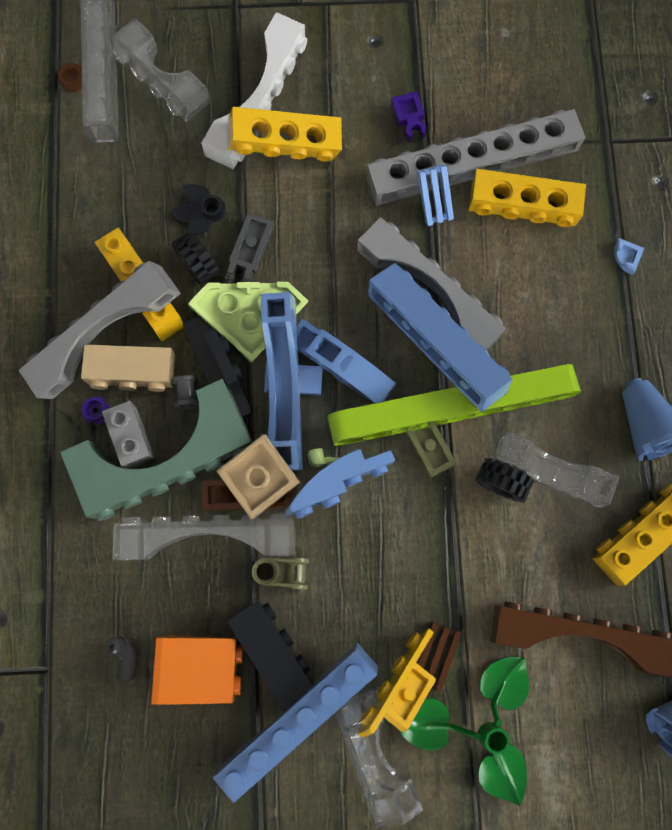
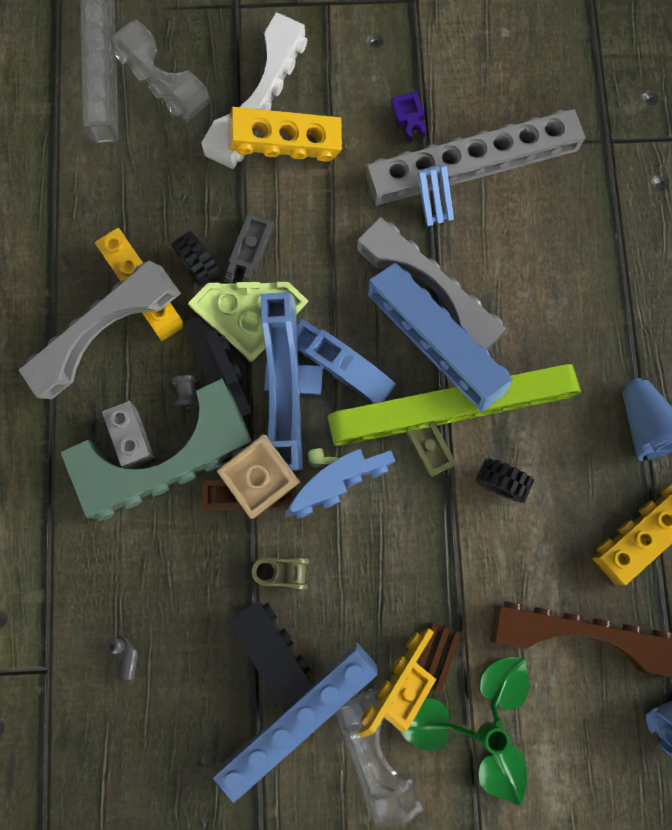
(70, 77): reddish brown tile -> none
(88, 410): dark purple plate -> none
(128, 367): tan brick -> none
(144, 540): clear arch -> none
(195, 209): black plate -> none
(196, 670): orange slope -> none
(567, 195): yellow brick -> none
(575, 480): clear arch -> none
(627, 255): light blue tile -> none

